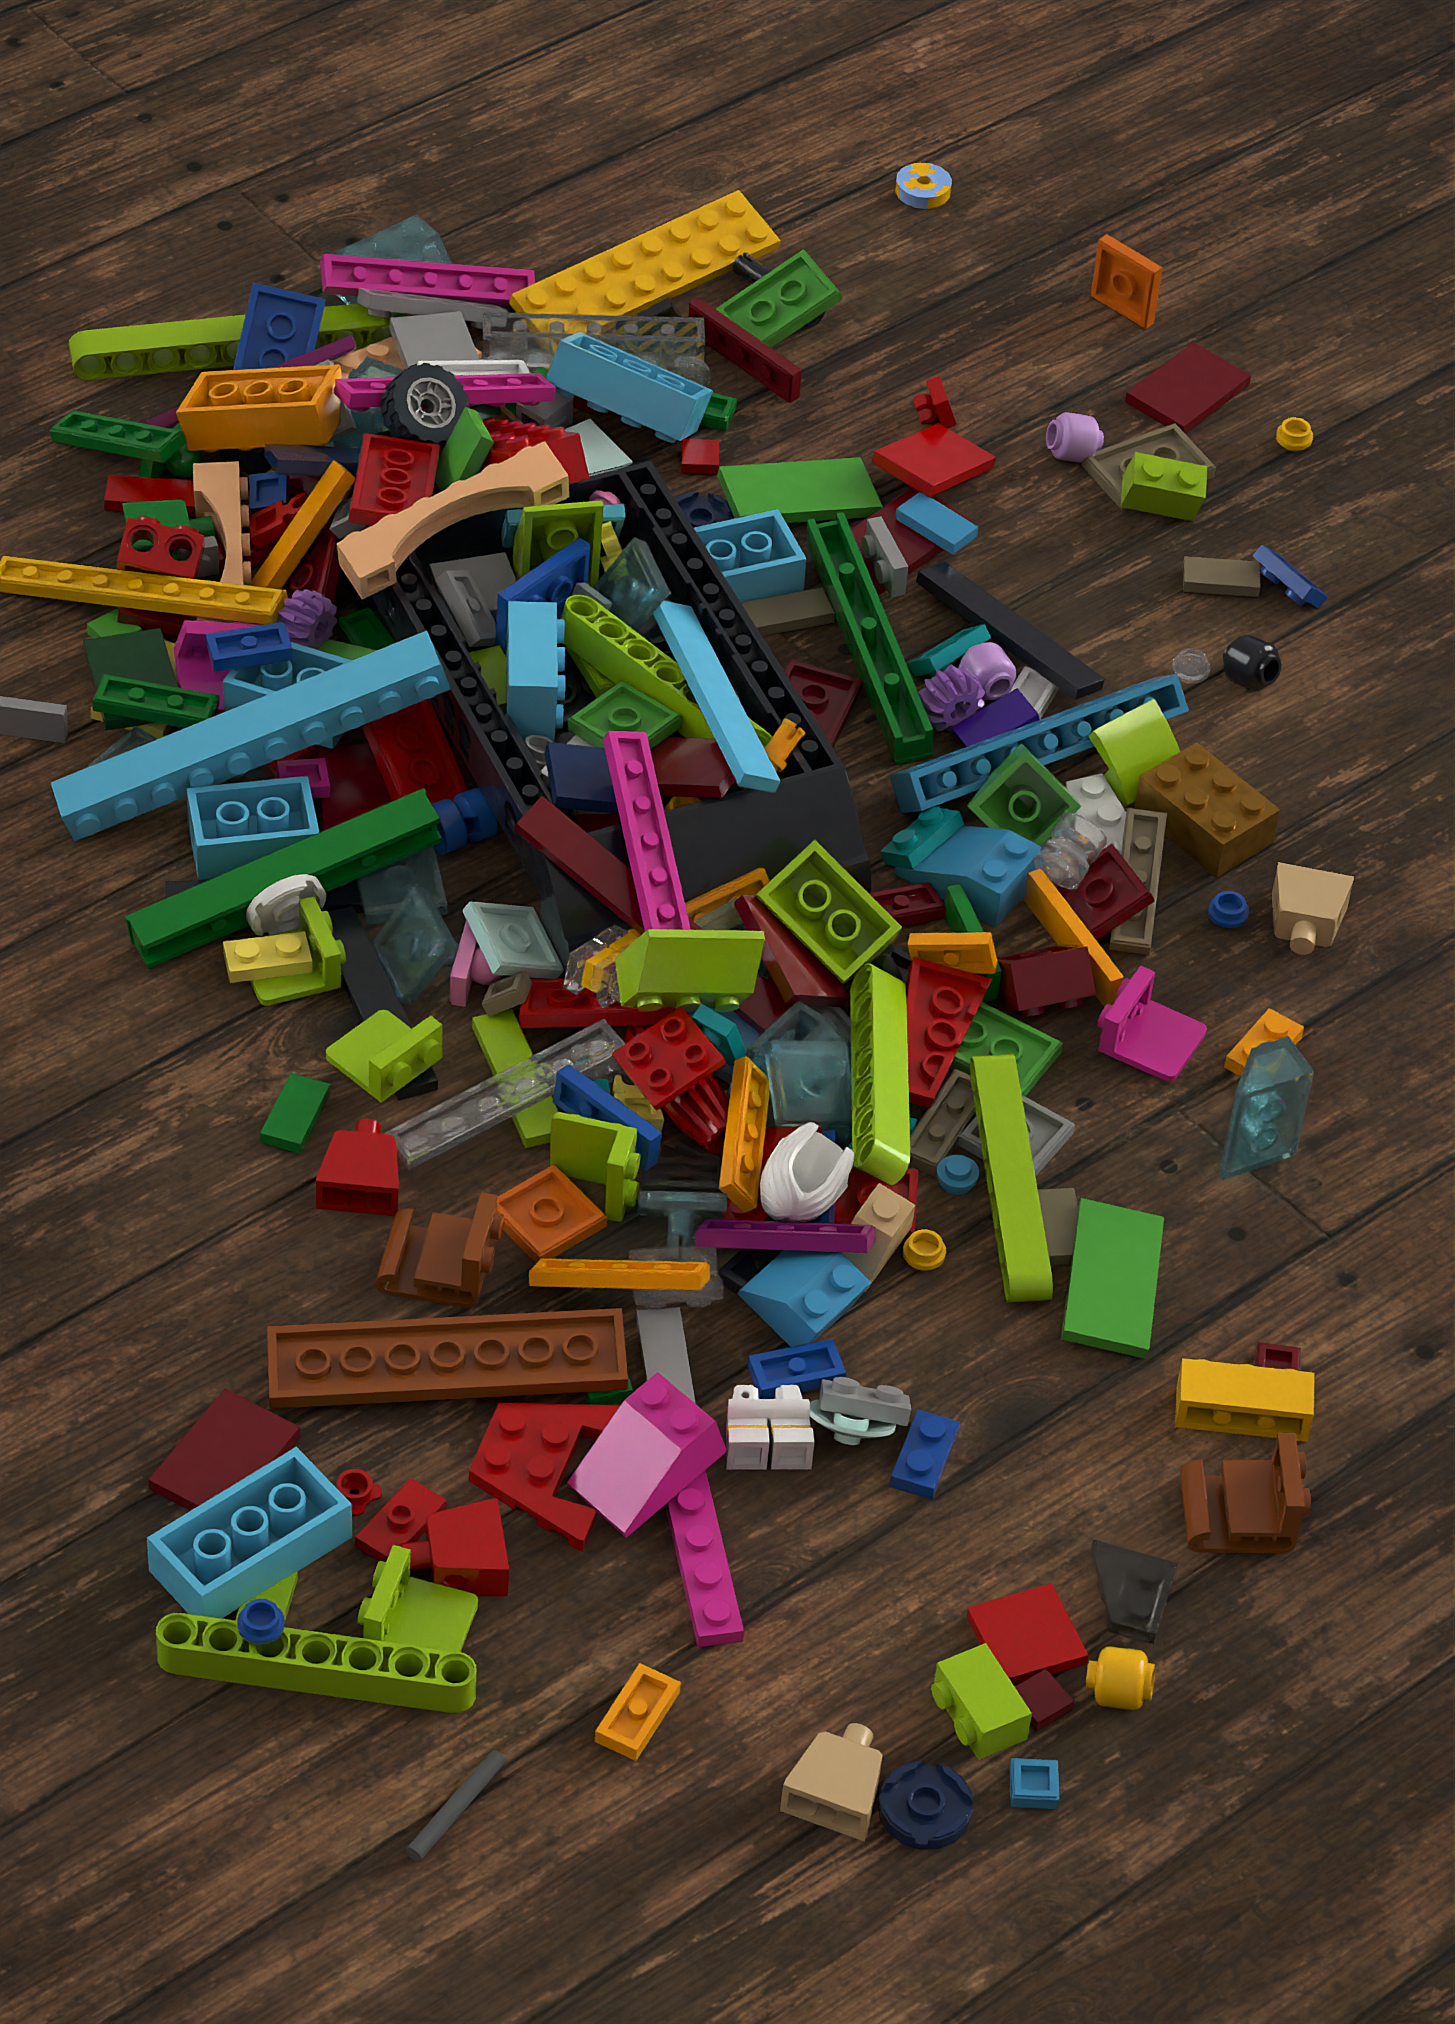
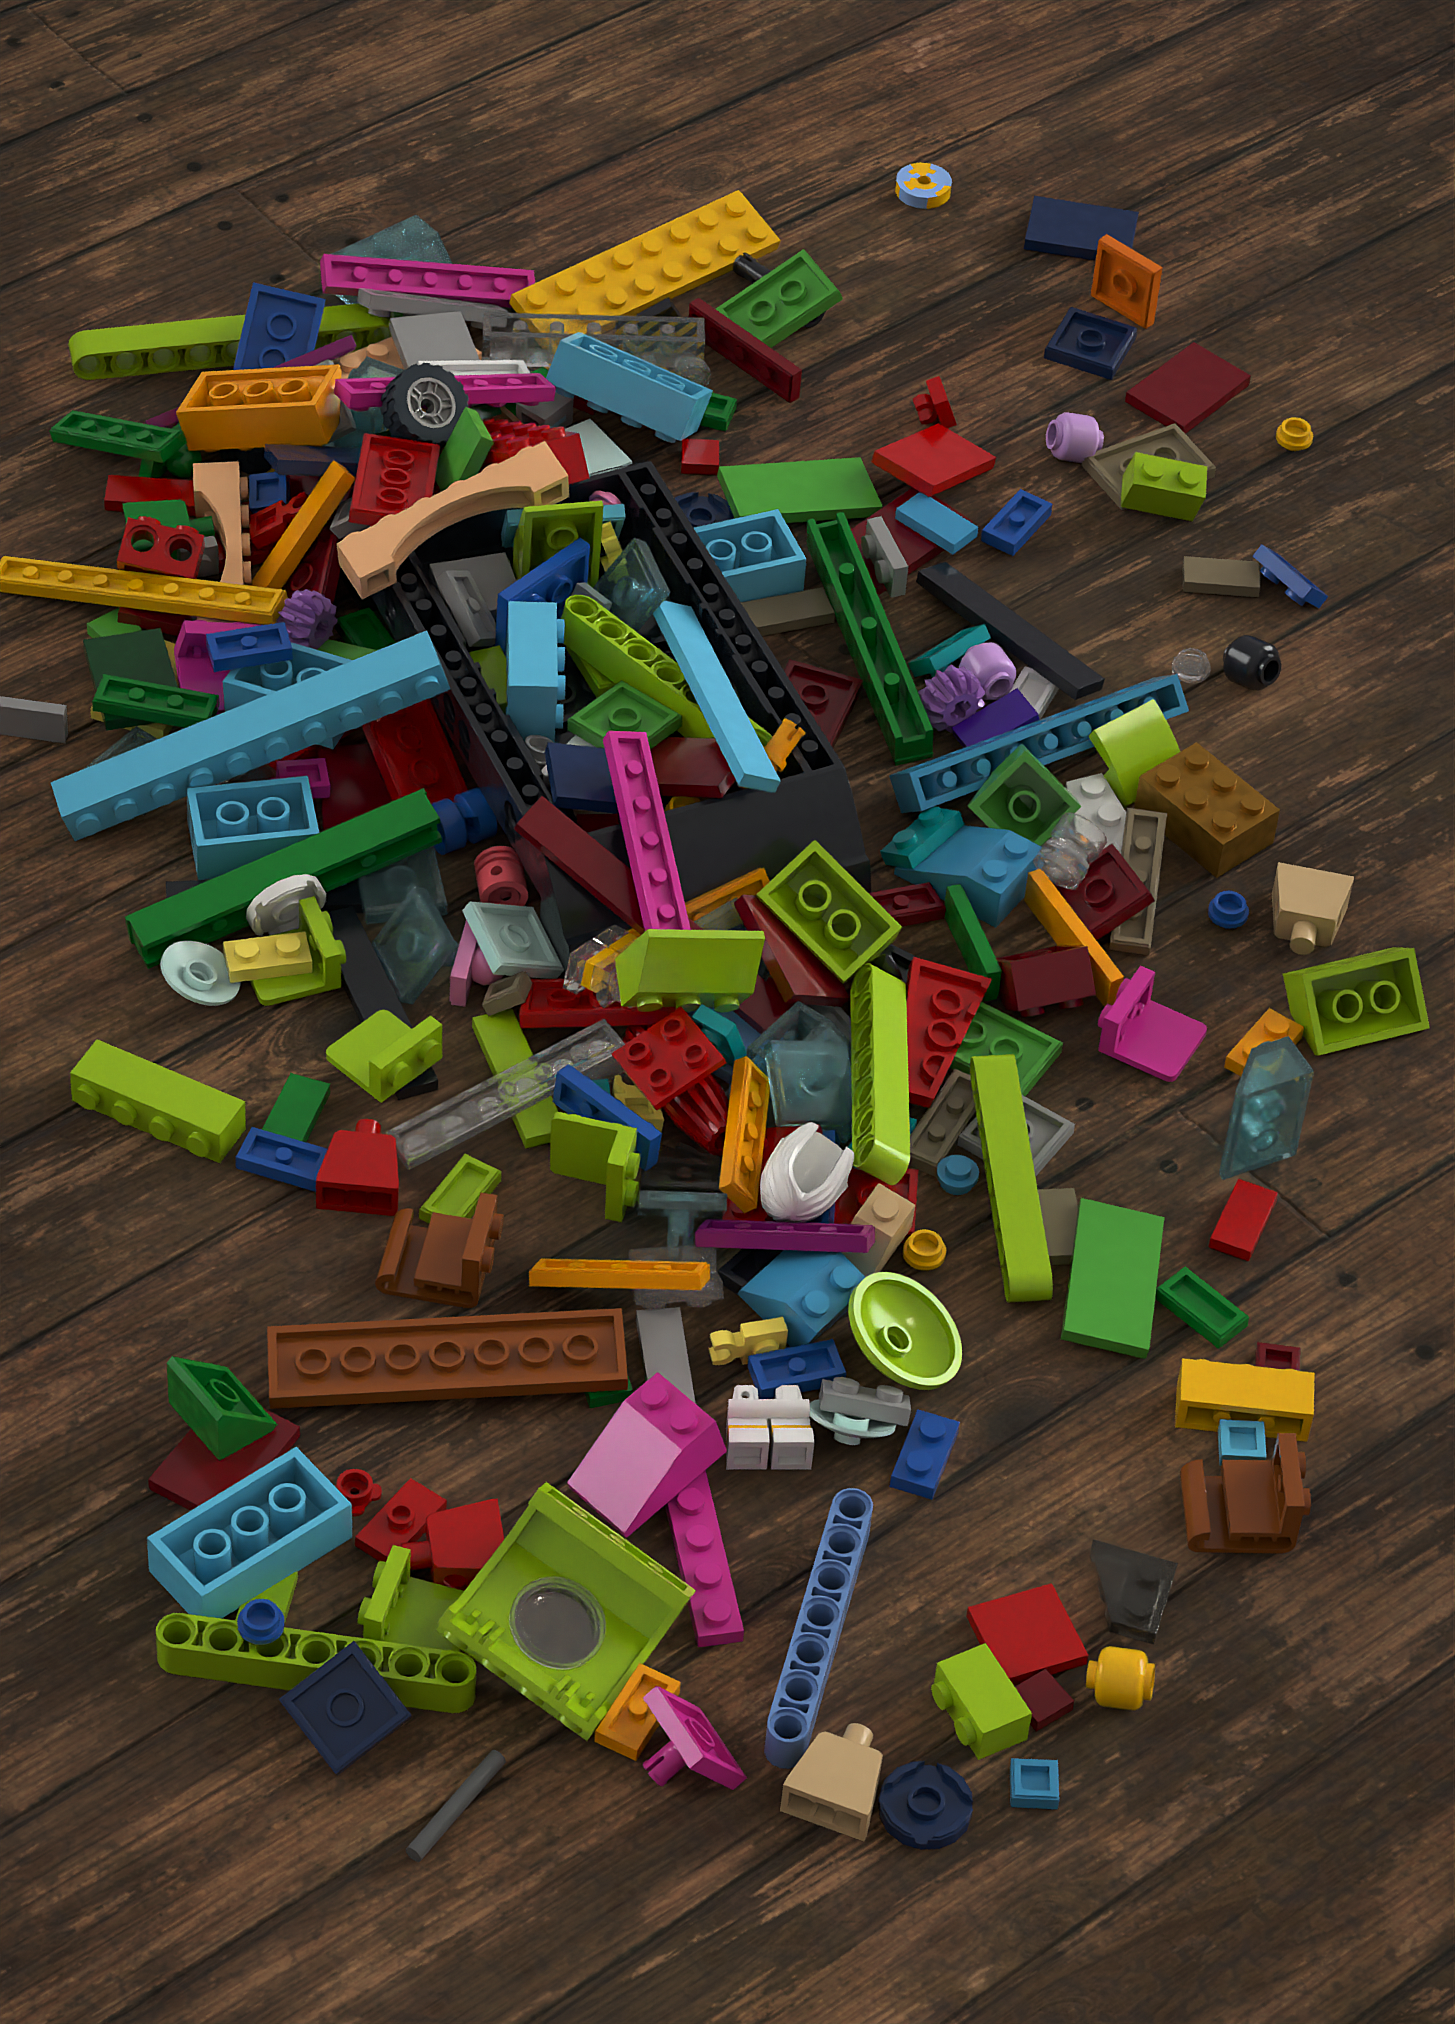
(158, 1101): none -> lime brick
(198, 973): none -> light aqua dish
(216, 1406): none -> green slope
(280, 1158): none -> blue plate
(345, 1708): none -> dark blue tile
(461, 1189): none -> lime tile
(500, 876): none -> coral piece
(528, 1457): red wing -> none
(548, 1214): orange tile -> none
(565, 1610): none -> lime panel
(691, 1743): none -> dark pink tile
(752, 1339): none -> light yellow plate
(844, 1533): none -> medium blue beam
(904, 1331): none -> lime dish
(961, 951): light orange plate -> none
(1016, 522): none -> blue plate
(1076, 227): none -> dark blue tile
(1090, 343): none -> dark blue tile
(1201, 1307): none -> green tile
(1241, 1440): none -> medium azure plate
(1243, 1220): none -> red tile
(1358, 999): none -> lime slope

